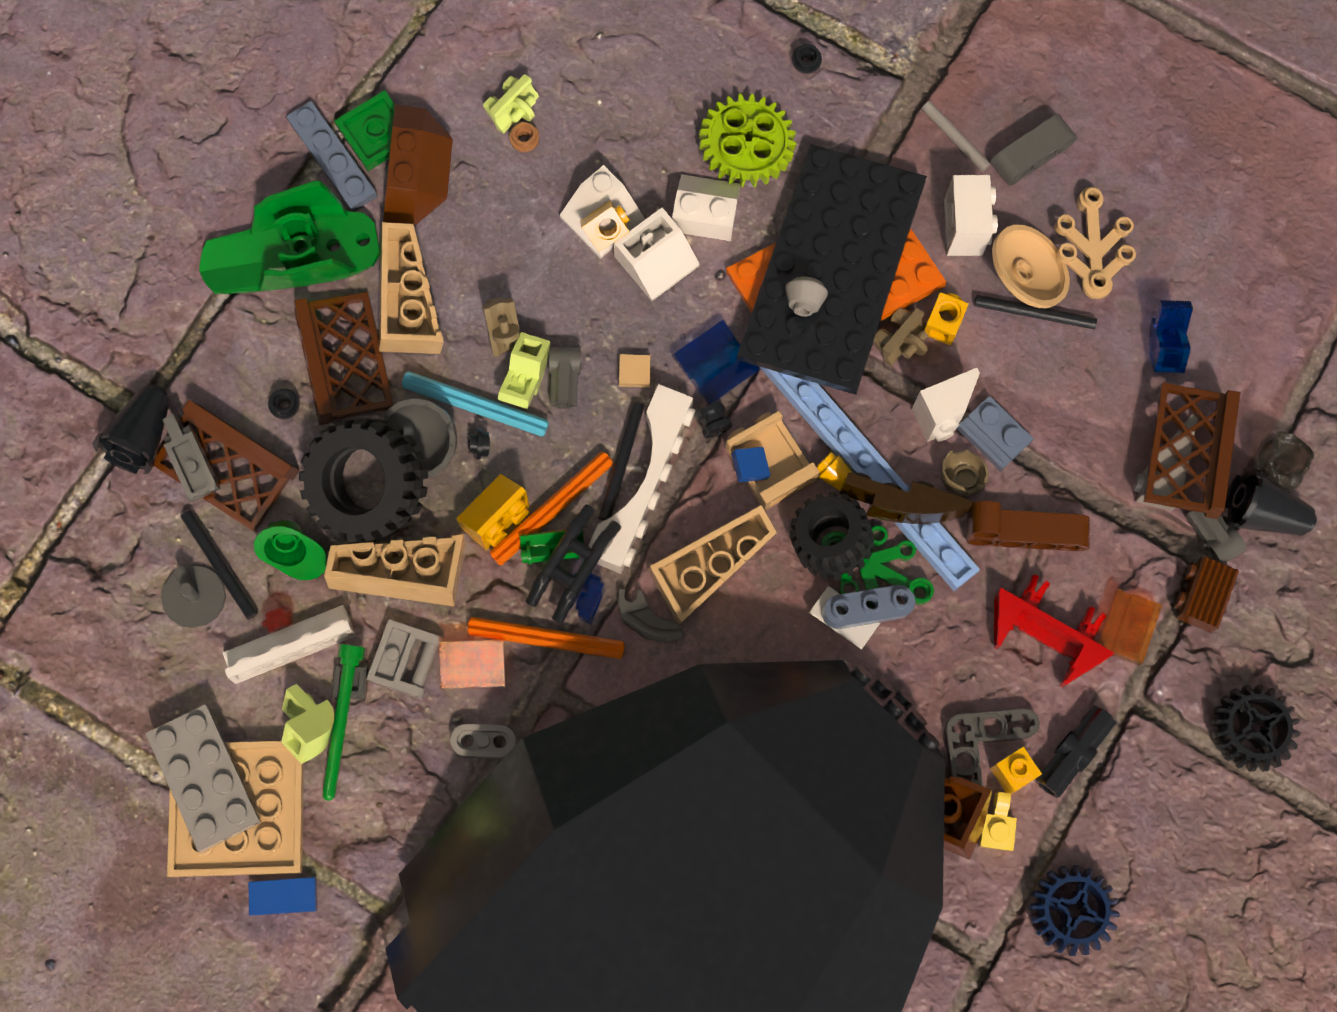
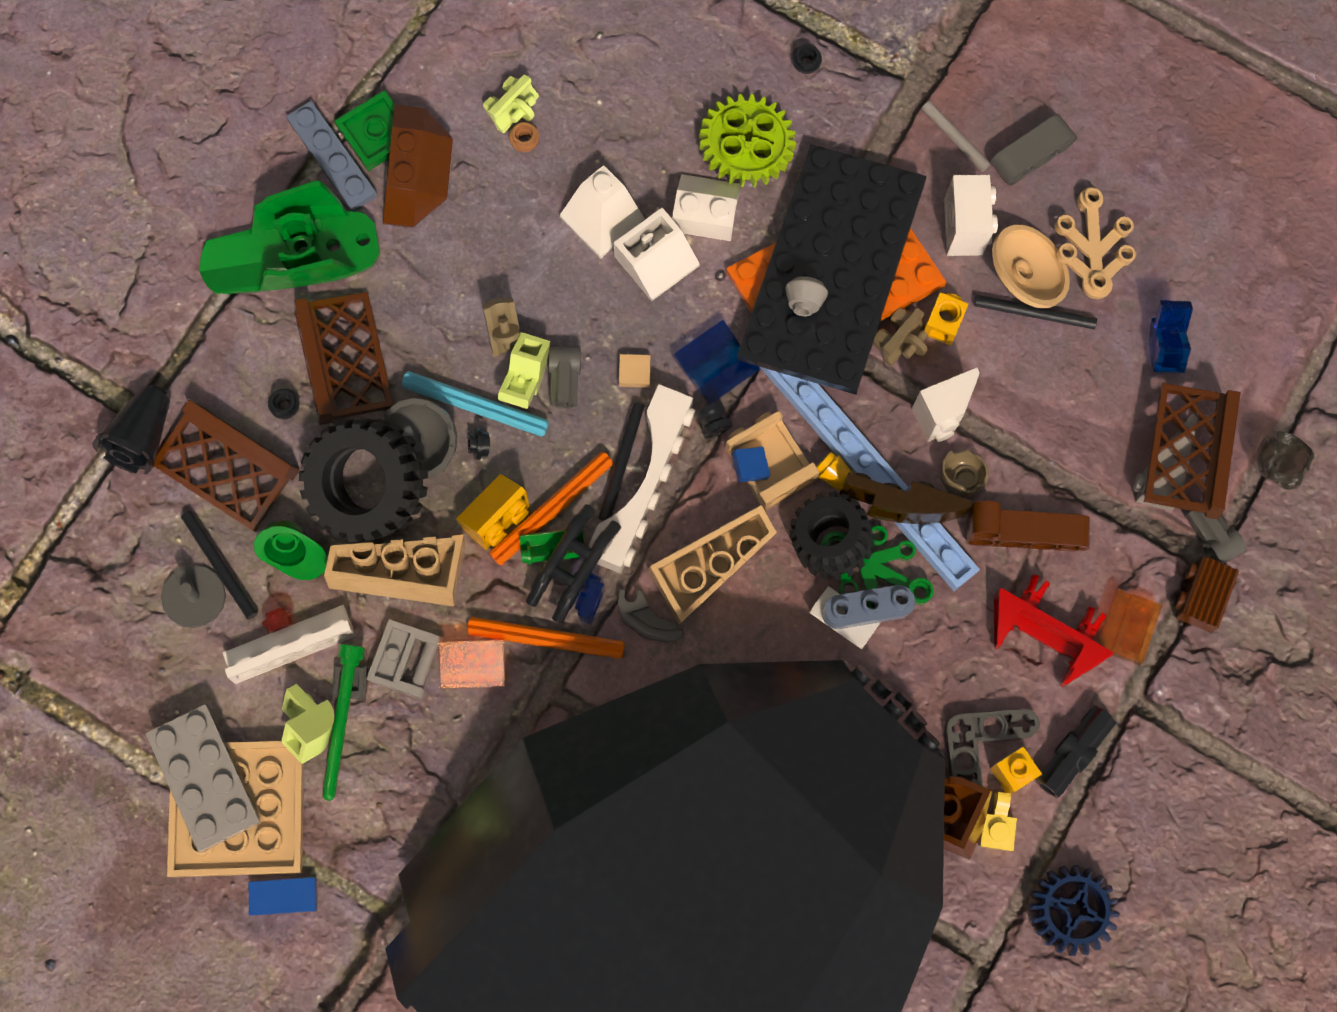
(189, 460): dark grey hinge -> none
(405, 303): tan wedge -> none
(484, 738): light grey plate -> none
(602, 238): brick -> none
(994, 433): sand blue plate -> none
(1261, 739): black gear -> none
(1266, 506): black cone -> none

